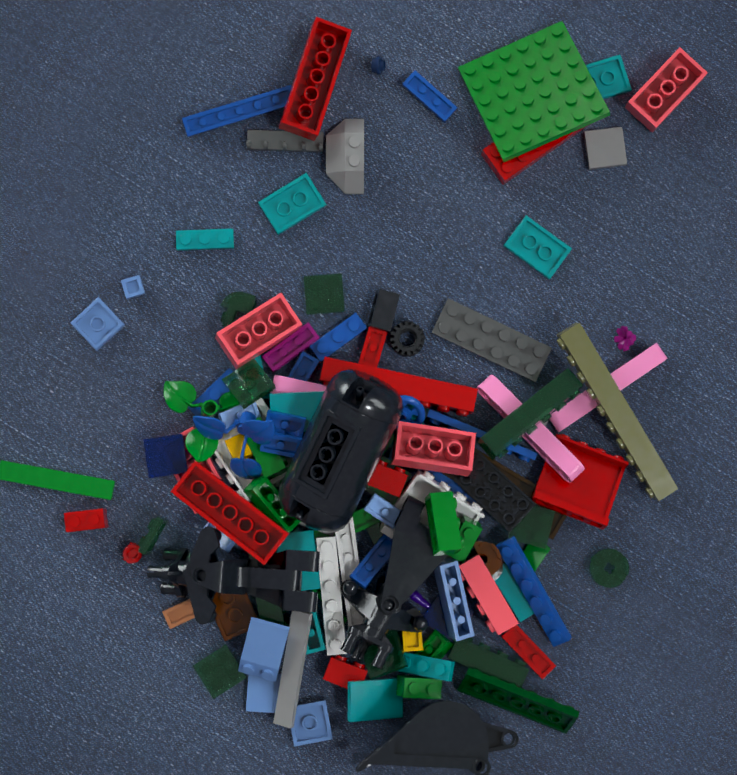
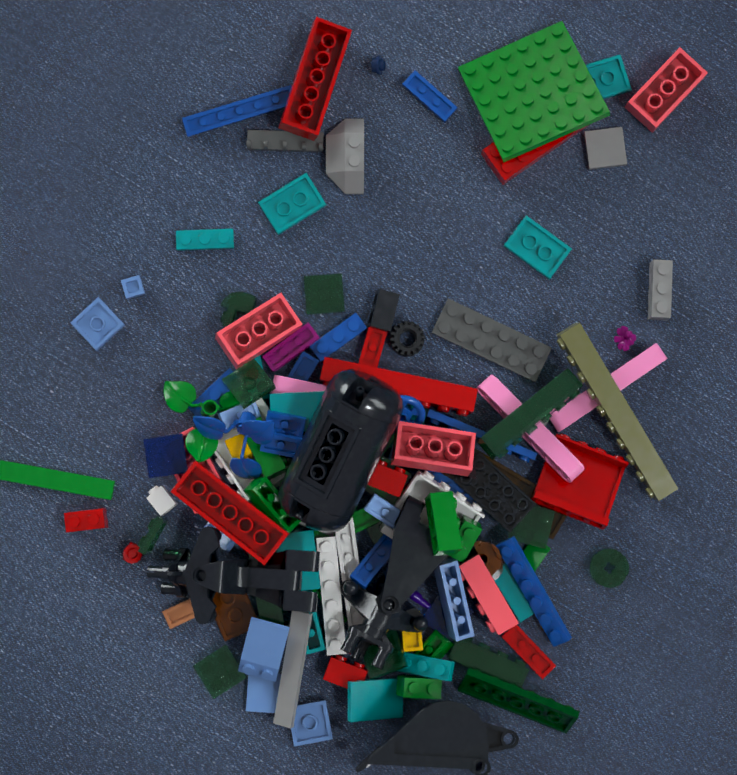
(161, 500): none -> white brick
(660, 290): none -> light grey brick

